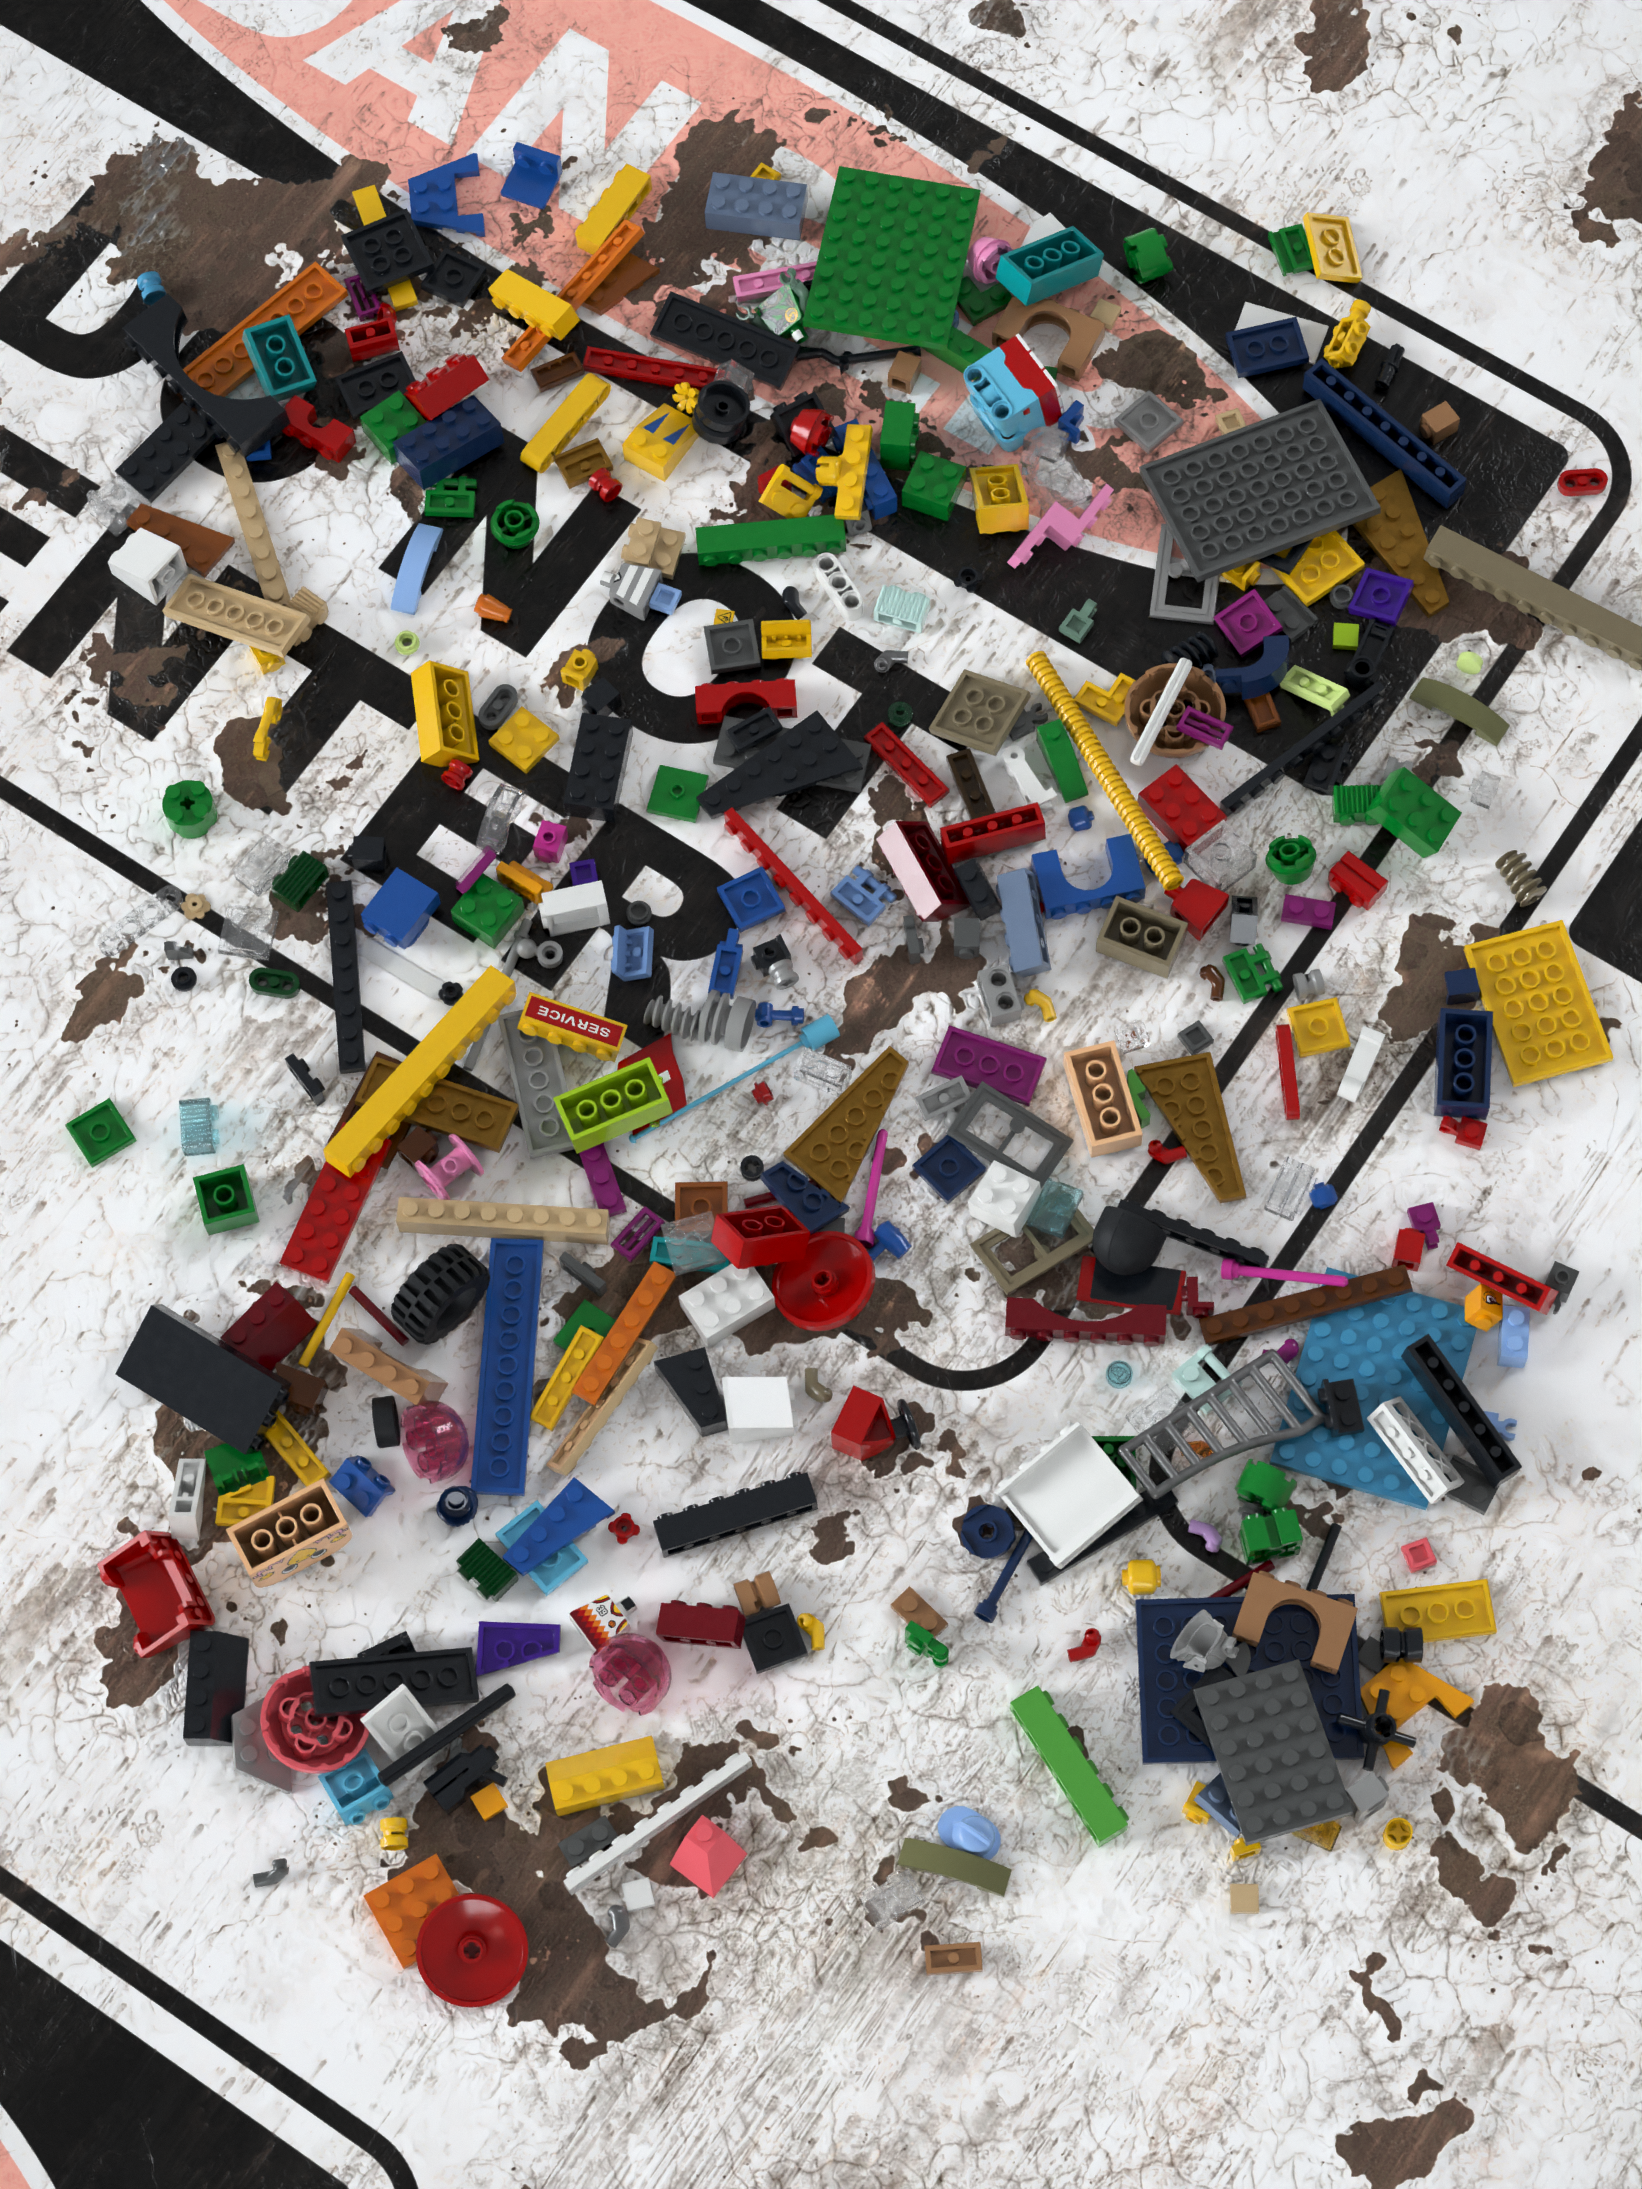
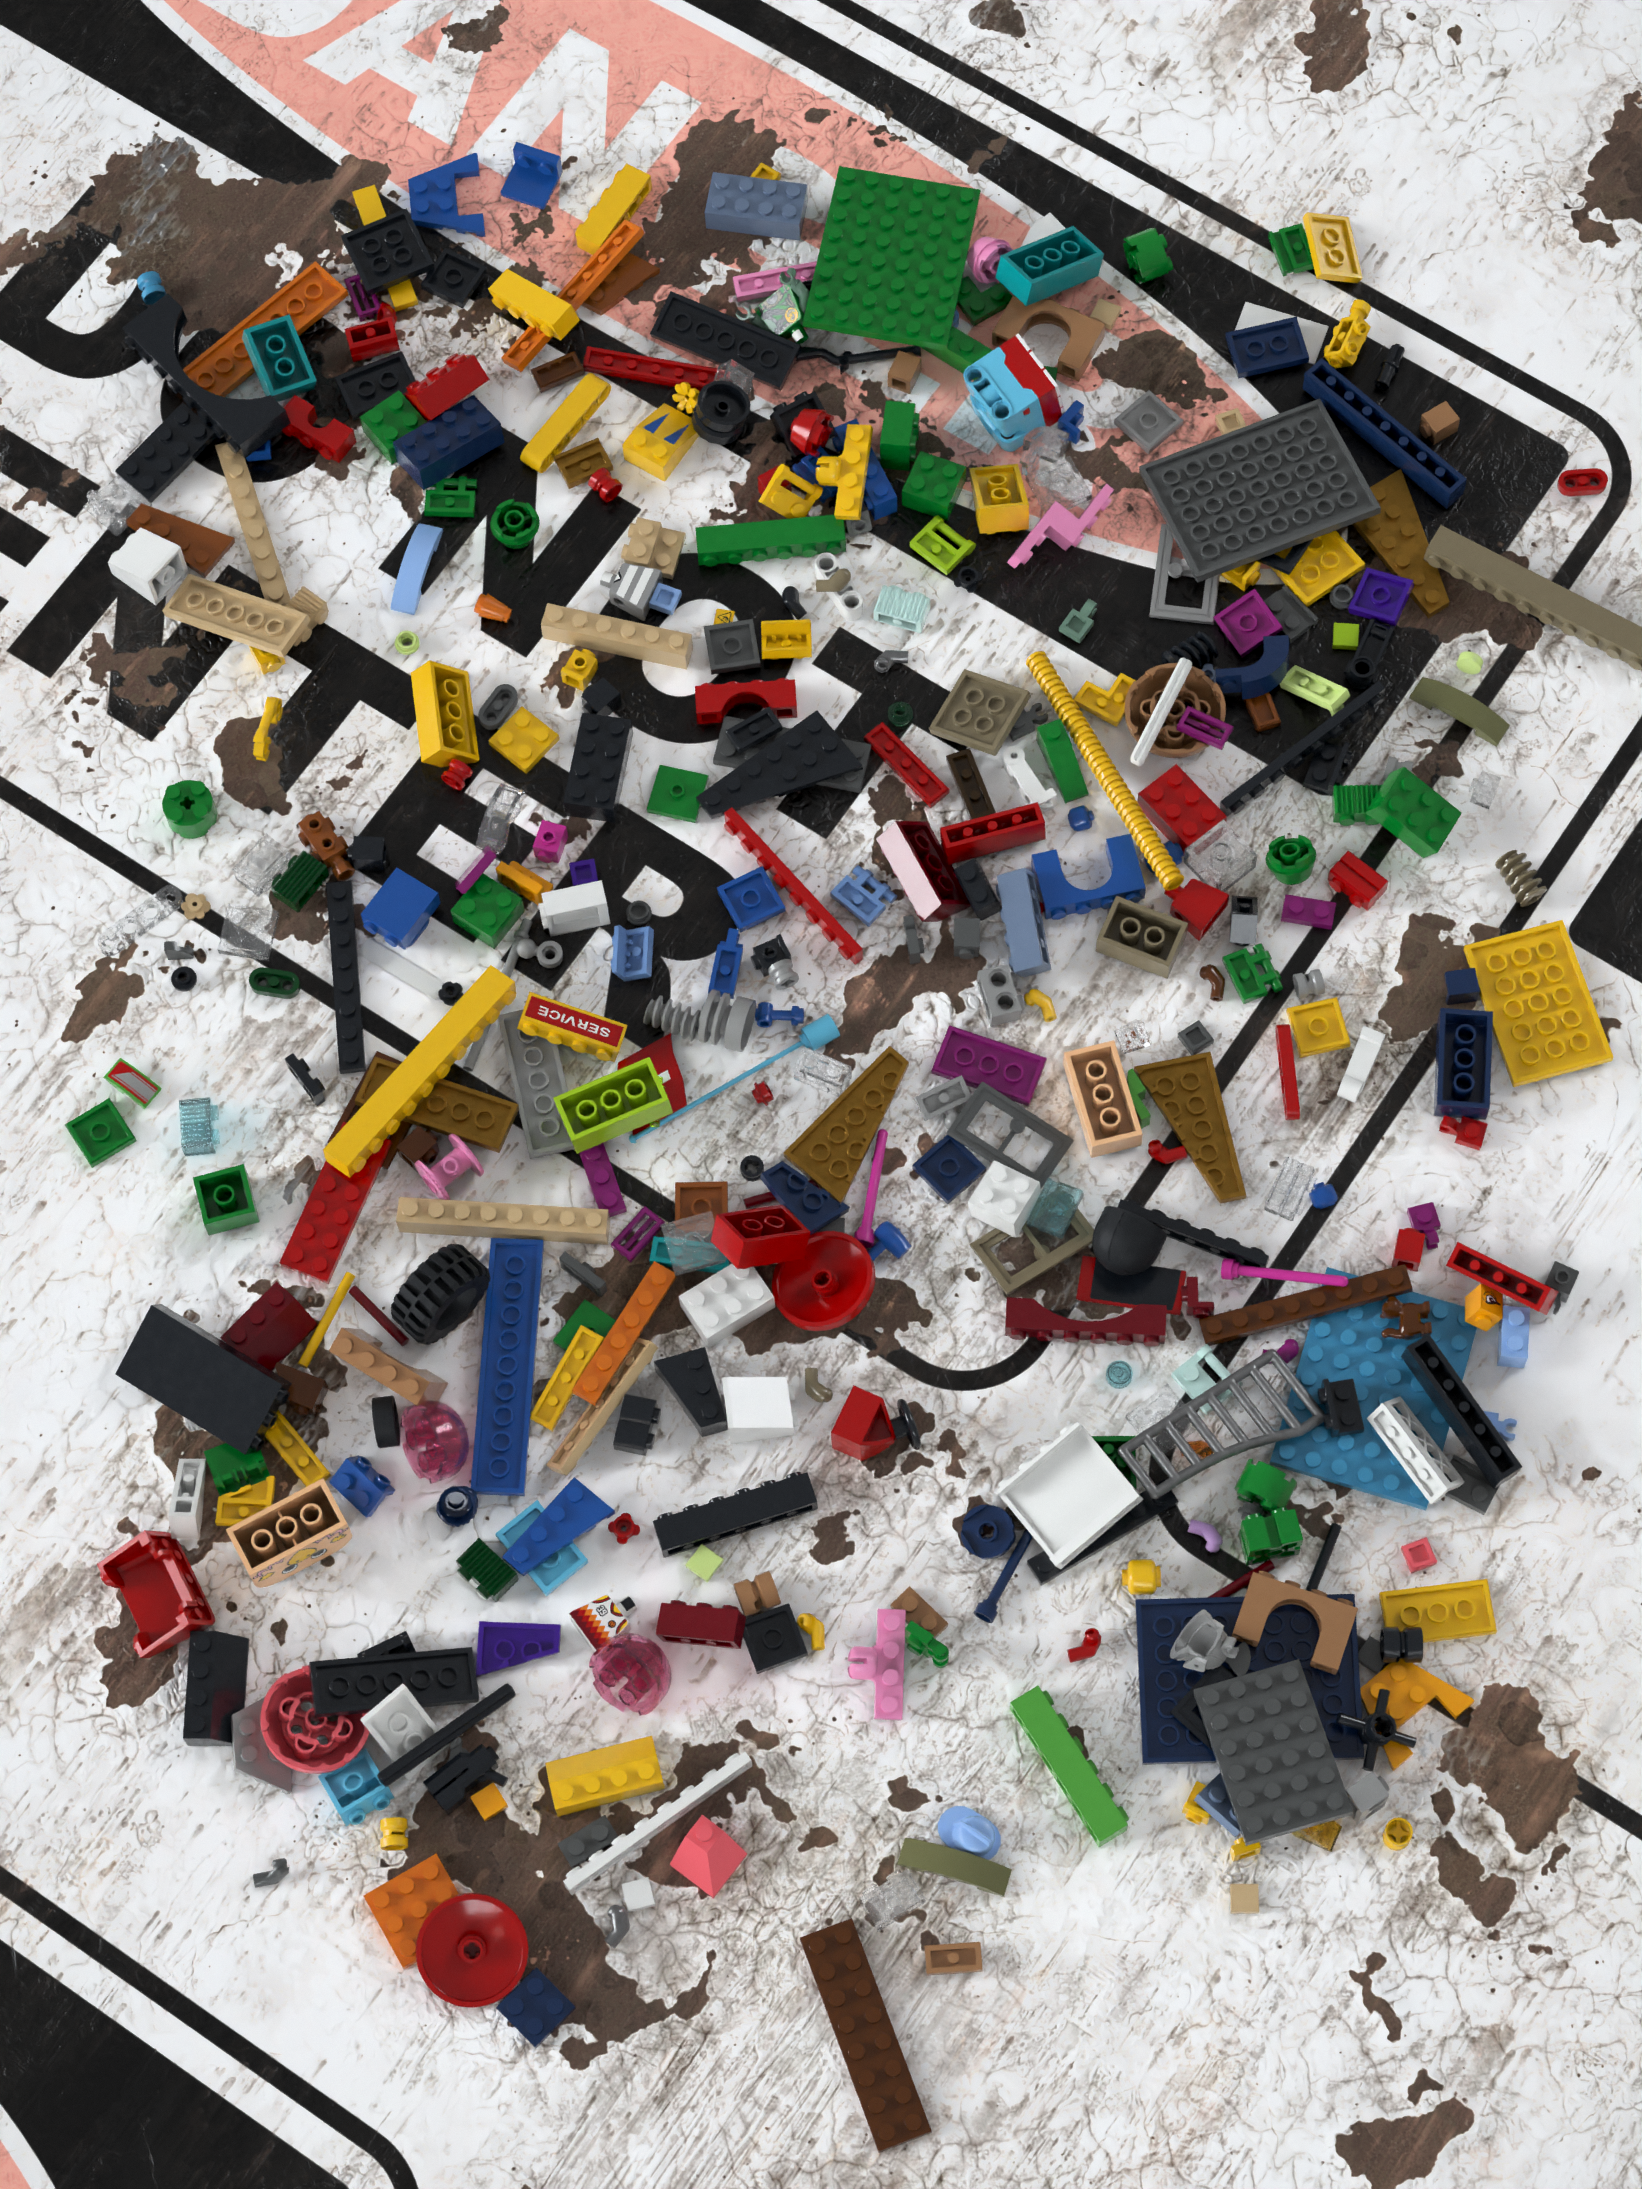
(132, 1083): none -> slope
(318, 834): none -> dark orange brick
(536, 2007): none -> dark blue plate
(617, 636): none -> tan brick
(636, 1424): none -> black brick
(704, 1563): none -> yellowish green tile
(835, 583): none -> dark tan arm
(865, 2035): none -> reddish brown plate
(883, 1664): none -> bright pink plate
(939, 551): none -> lime plate
(1409, 1319): none -> reddish brown animal

